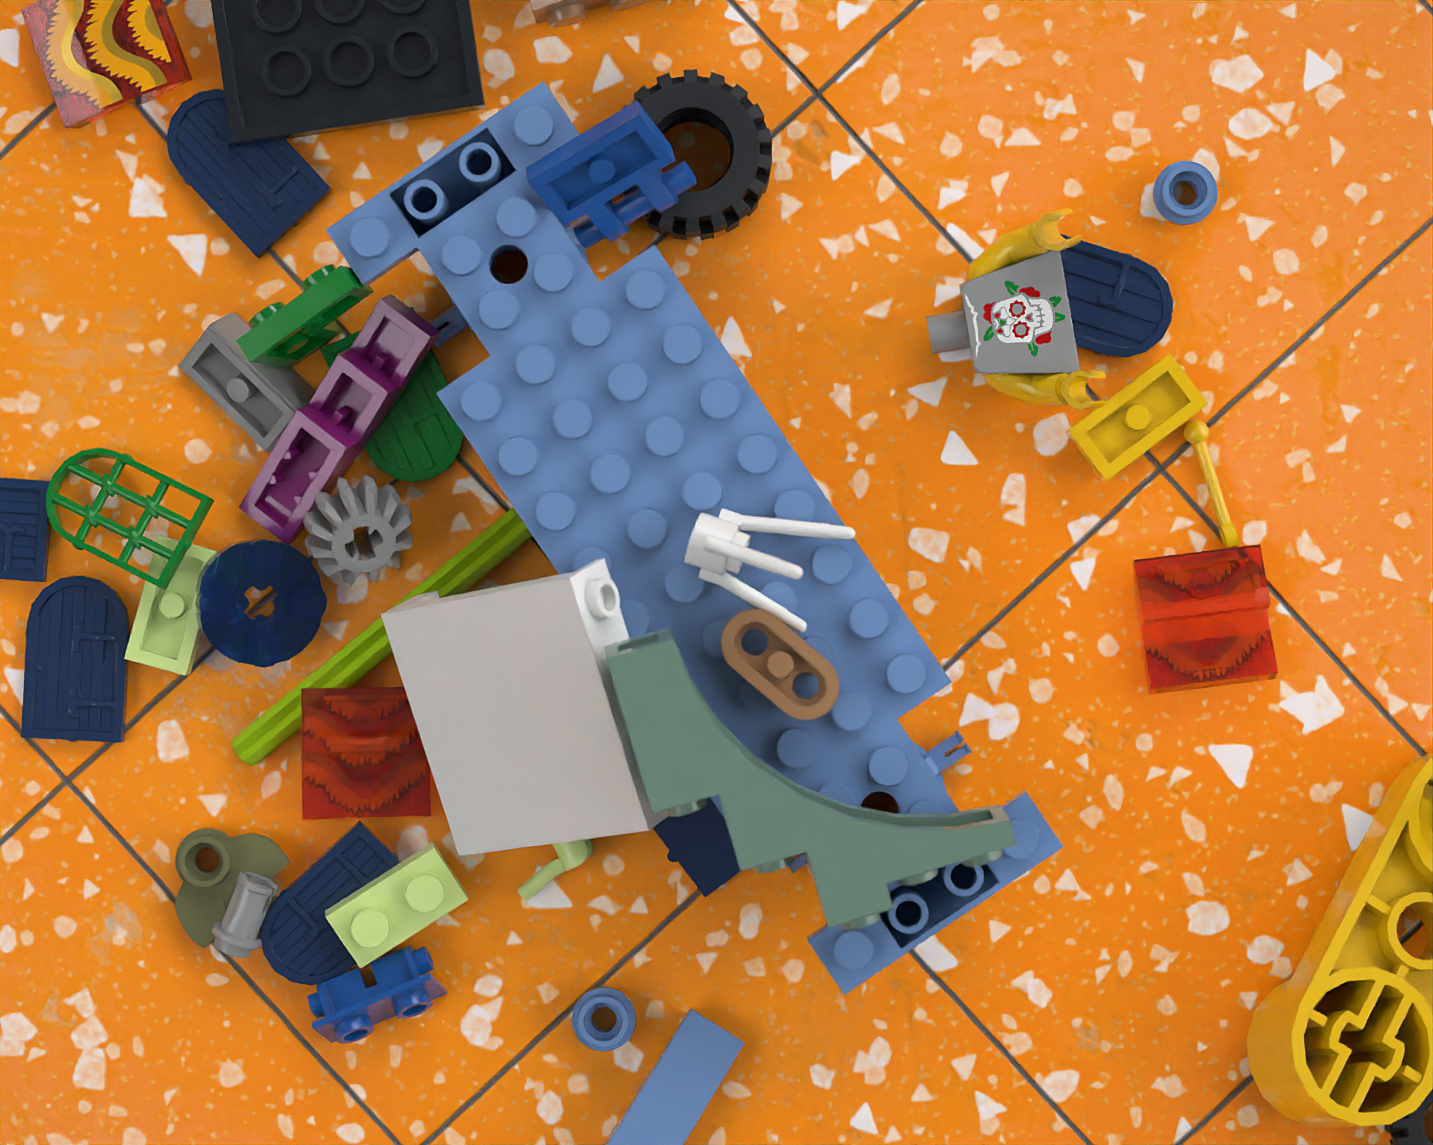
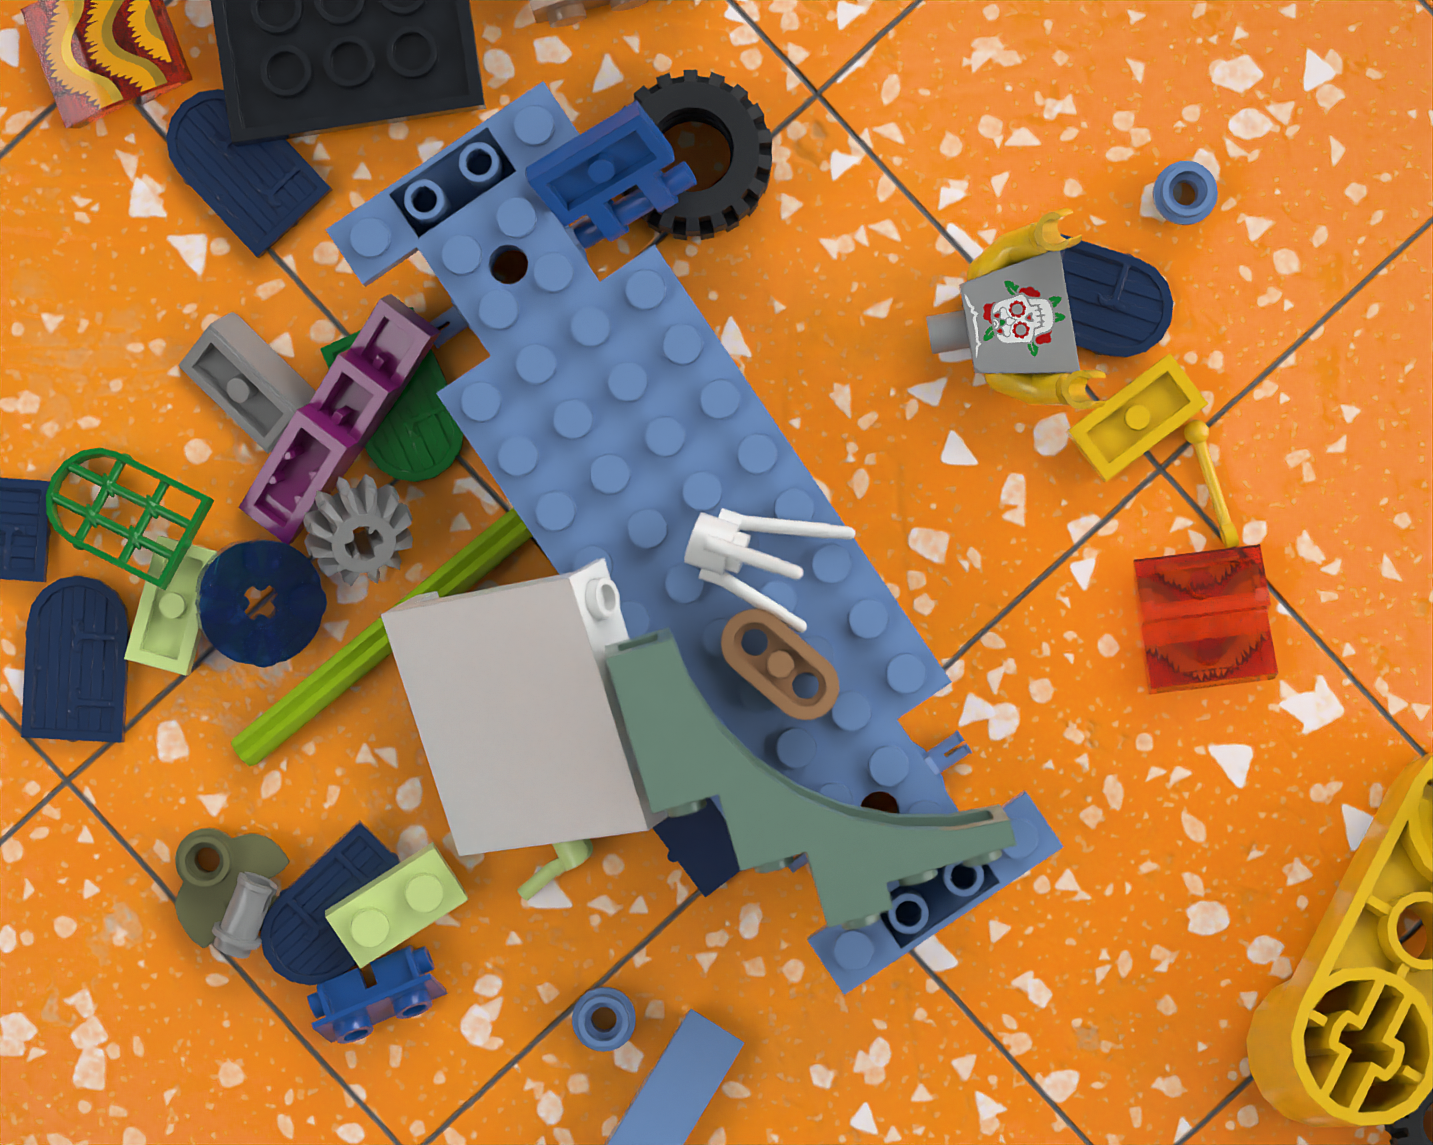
(294, 331): green plate -> none
(361, 756): clear red slope -> none

